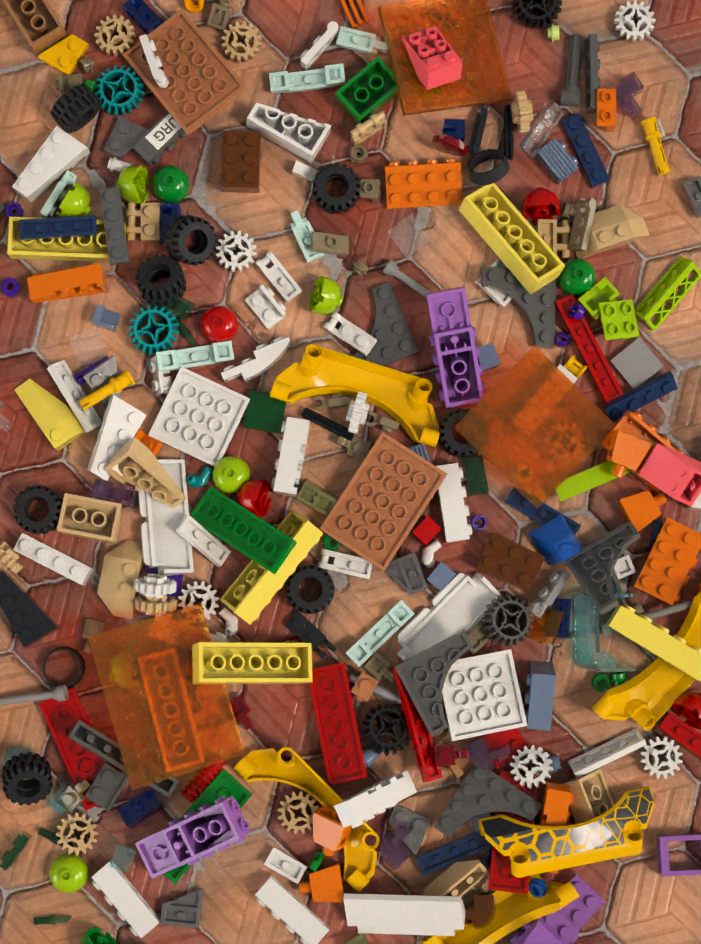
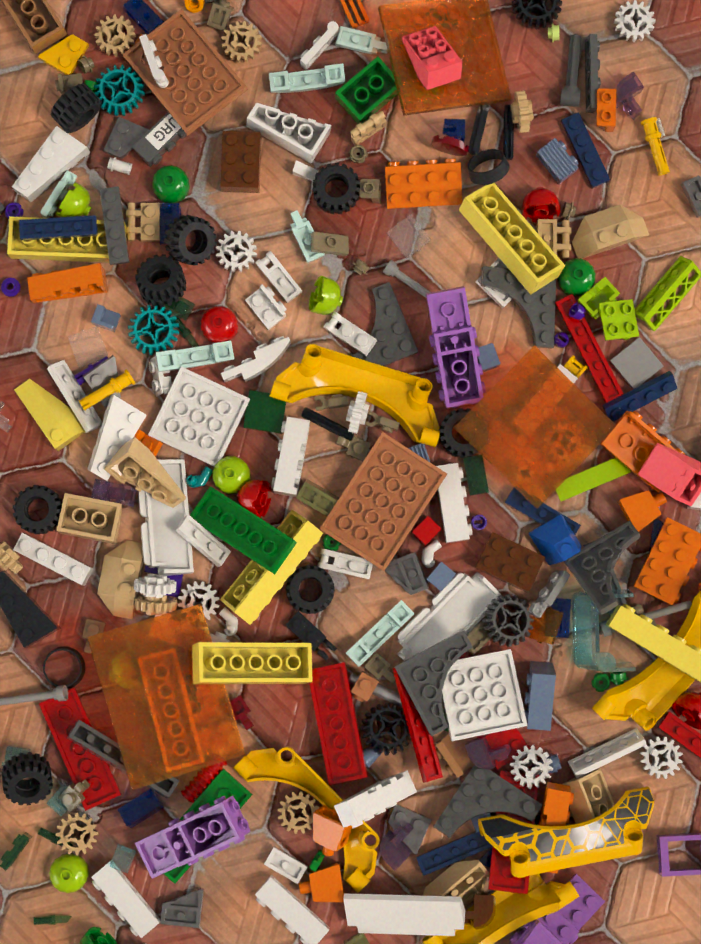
(107, 786): dark grey plate -> none
(133, 183): lime cylinder -> none
(446, 755): dark red plate -> none
(538, 887): blue plate -> none
(541, 129): clear plate -> none
(582, 224): dark tan plate -> none
(624, 567): white plate -> none
(626, 452): orange torso -> none

